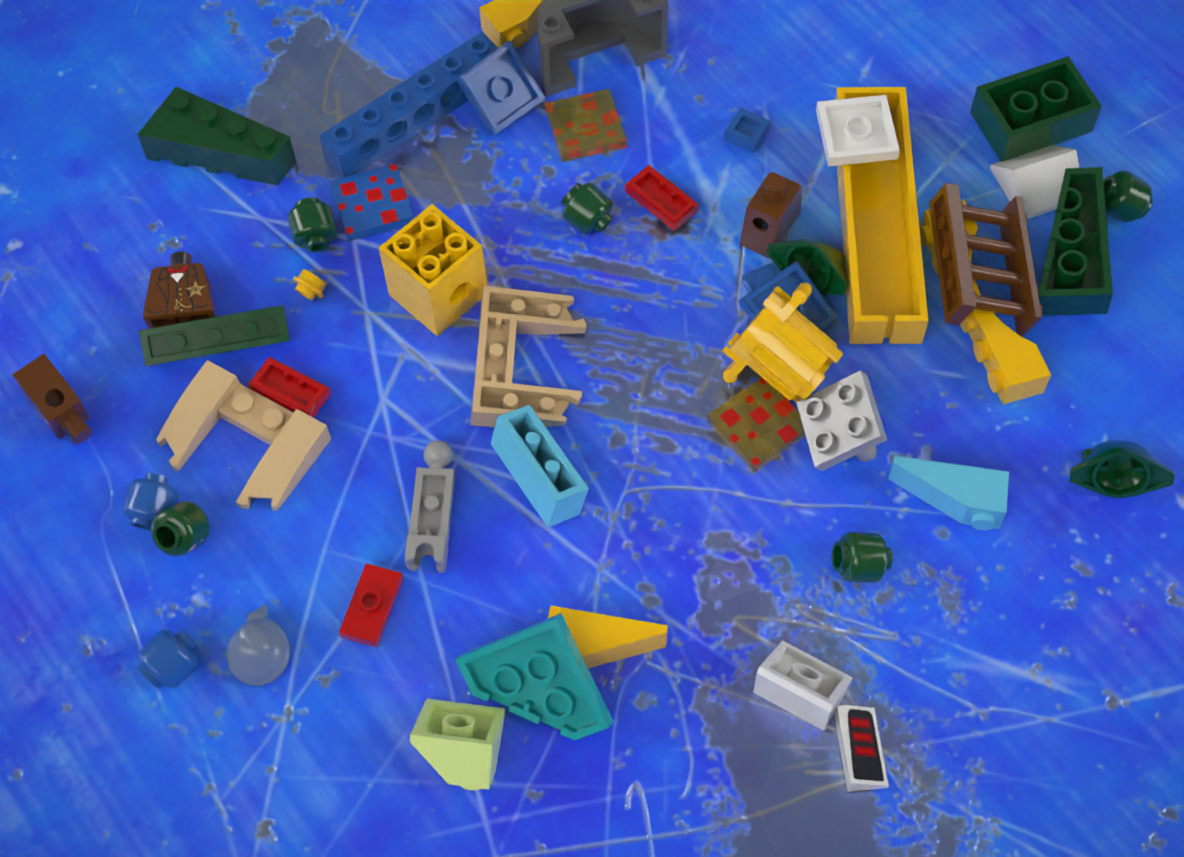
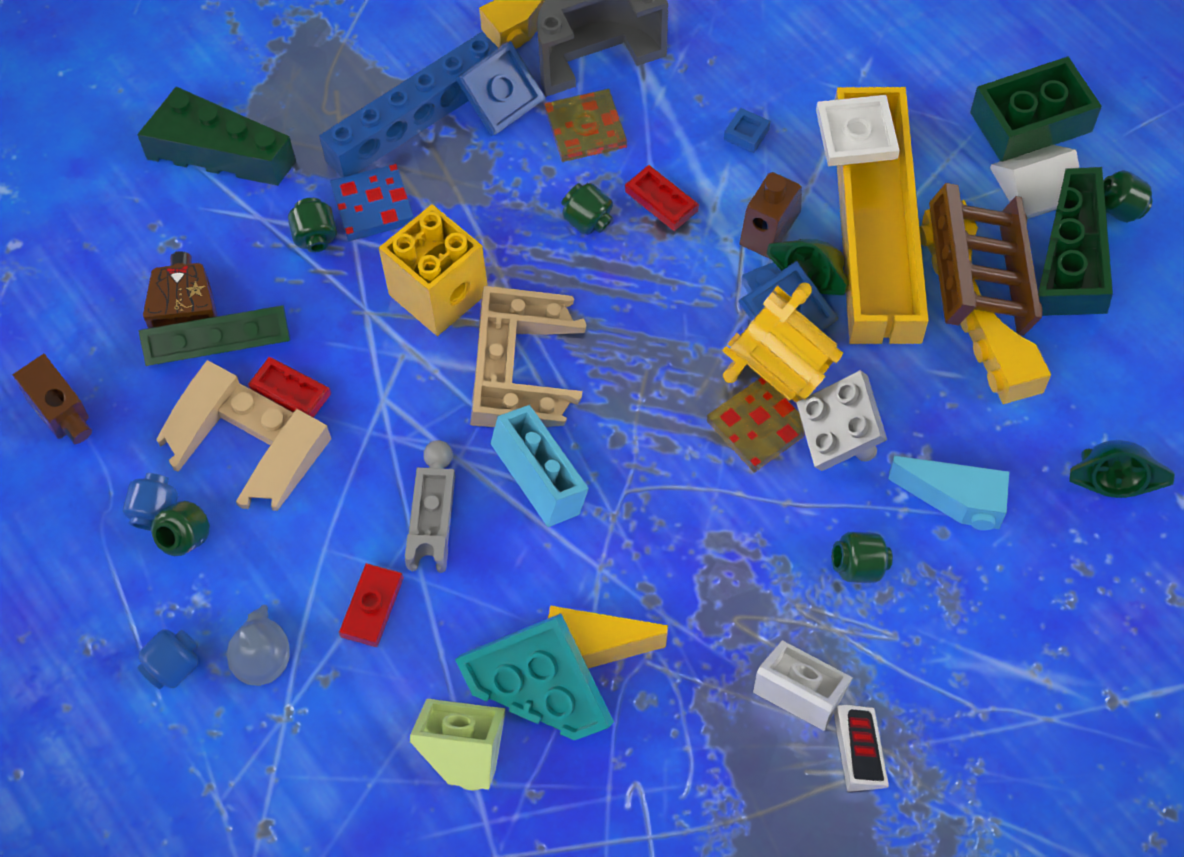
(309, 285): yellow plate -> none

